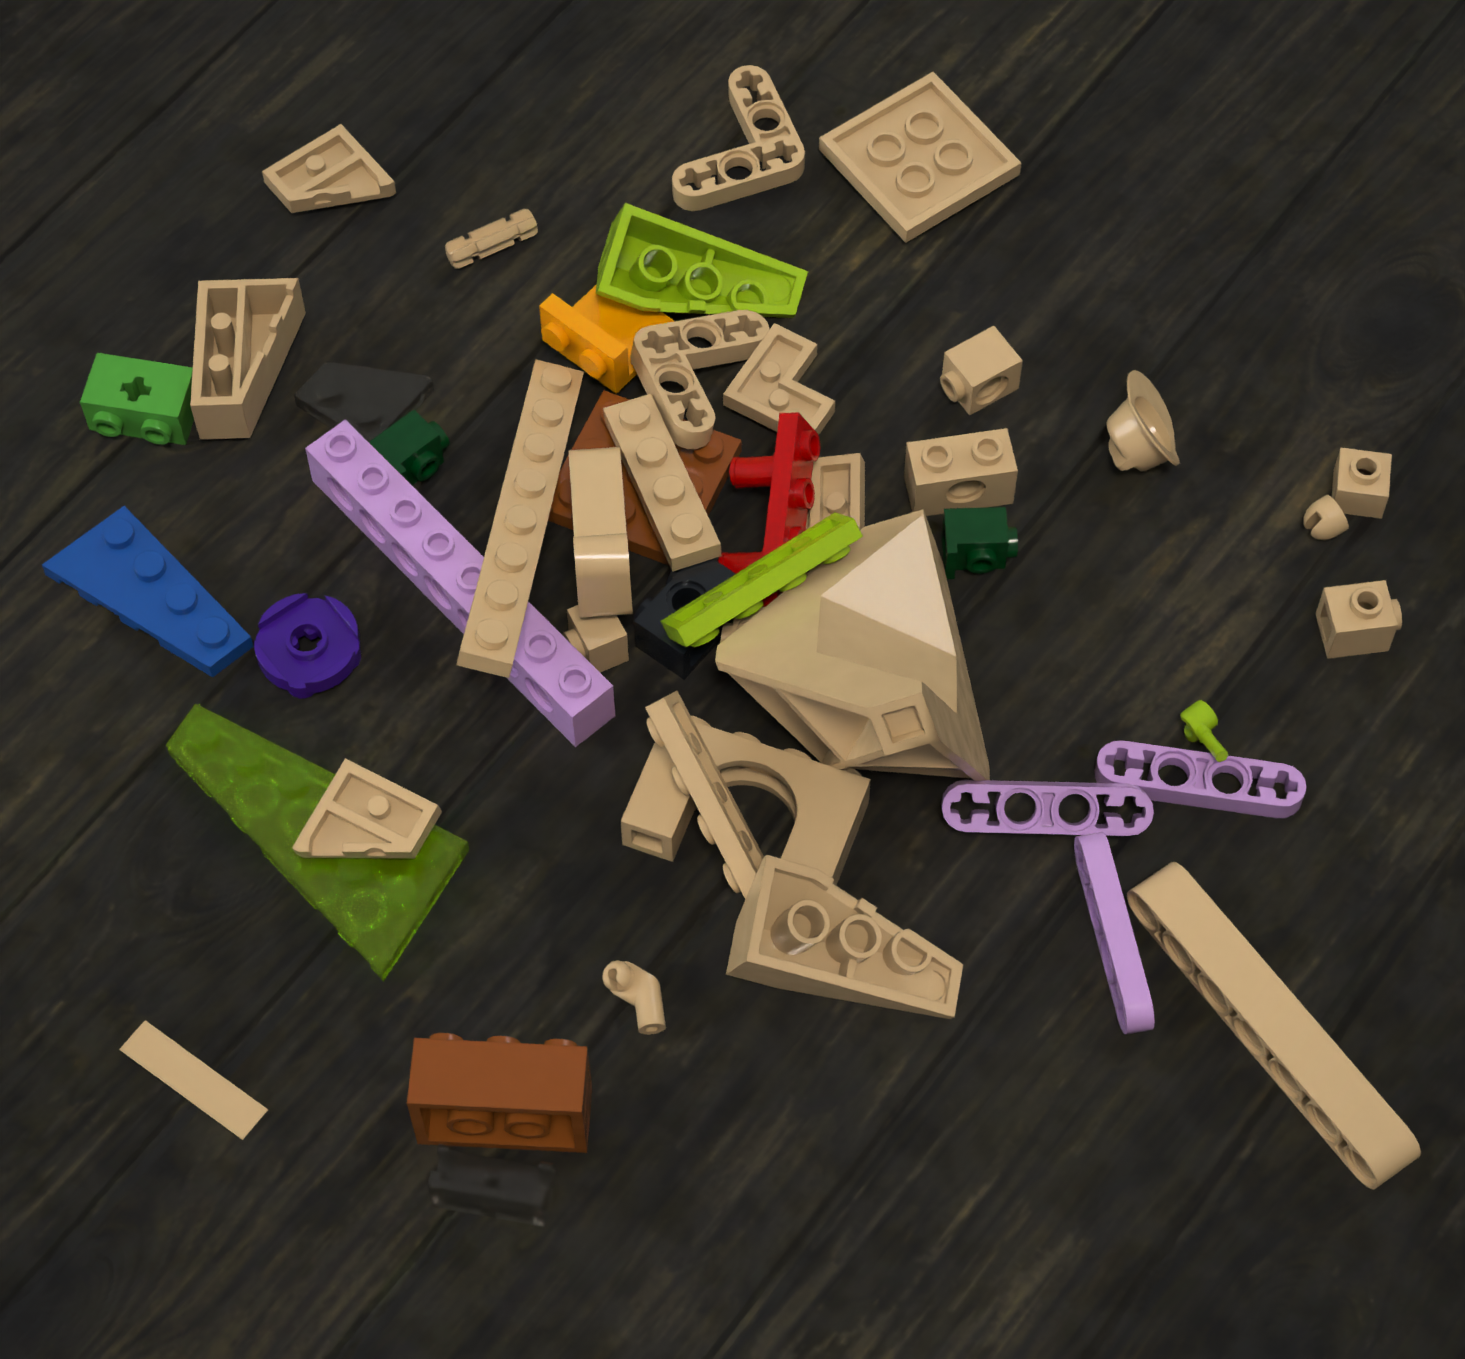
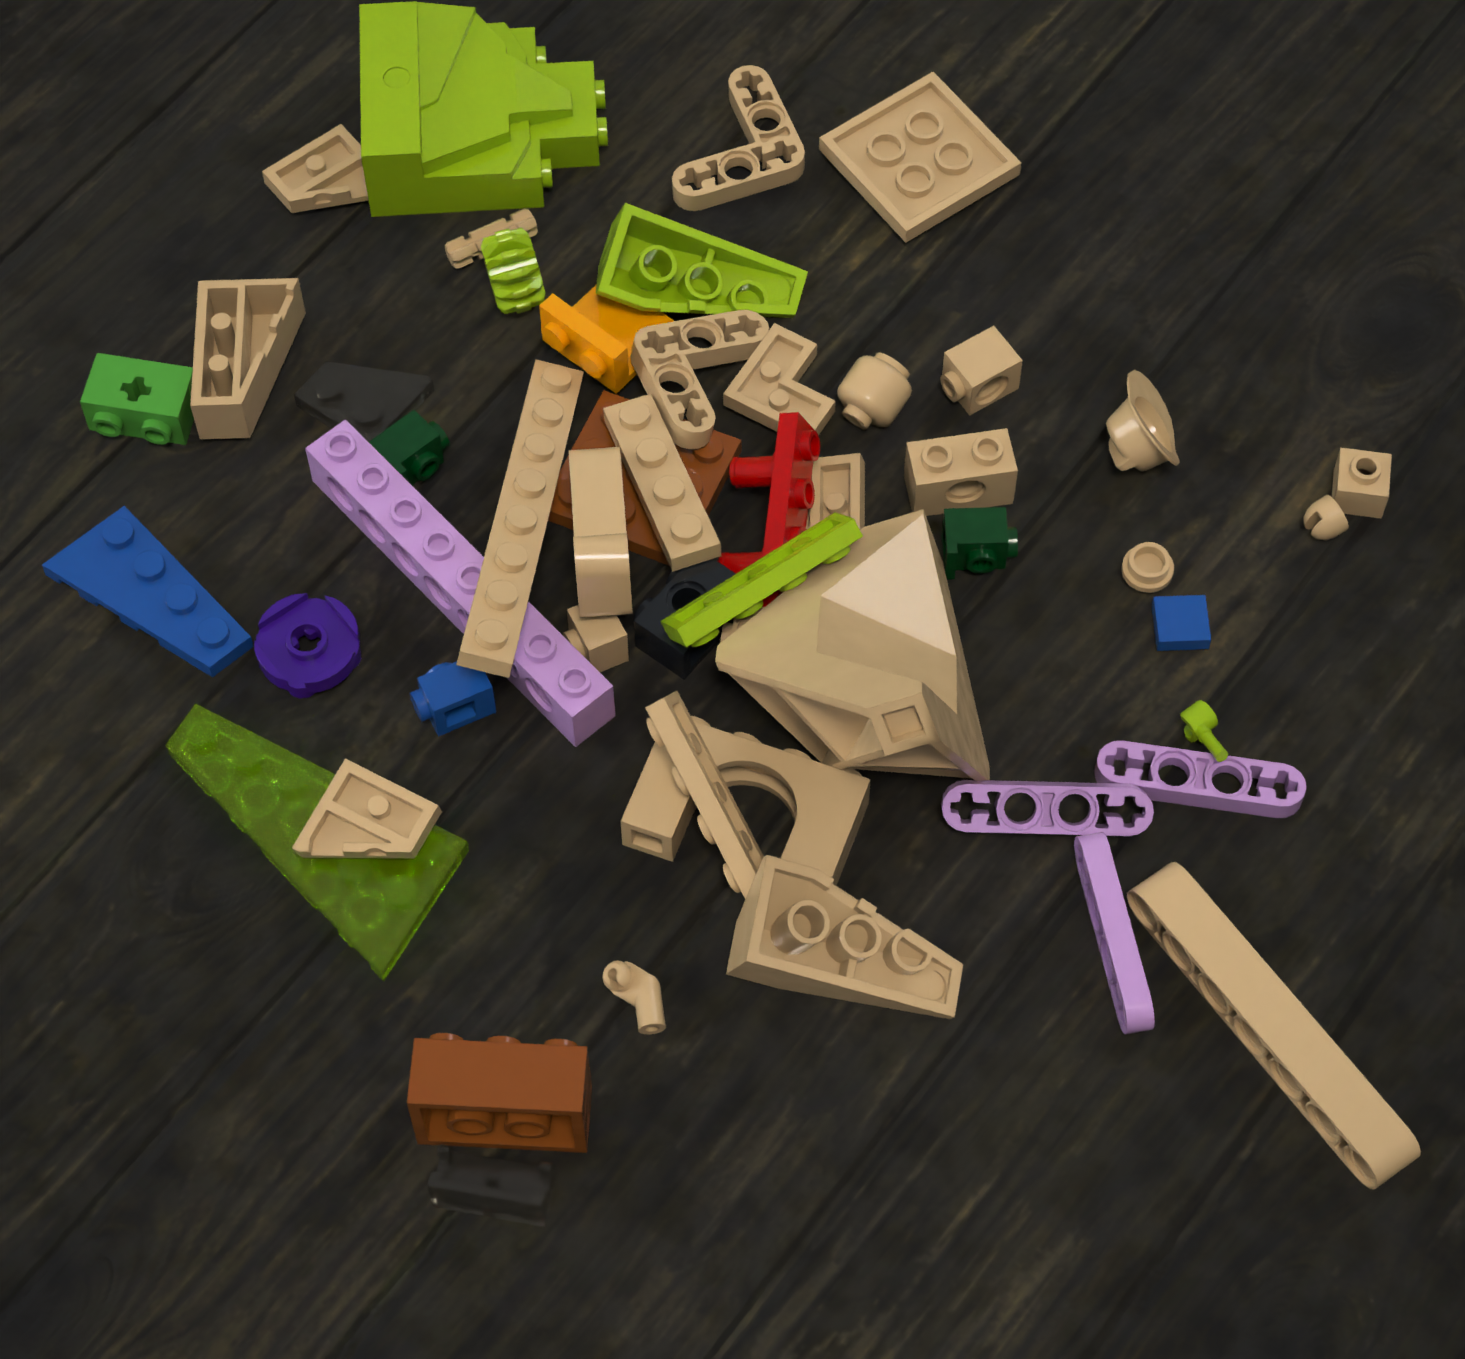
(193, 1079): tan sticker -> none
(453, 697): none -> blue brick
(467, 111): none -> lime panel
(513, 270): none -> lime gear
(874, 391): none -> tan head
(1148, 567): none -> tan plate
(1181, 622): none -> blue tile
(1357, 619): tan brick -> none

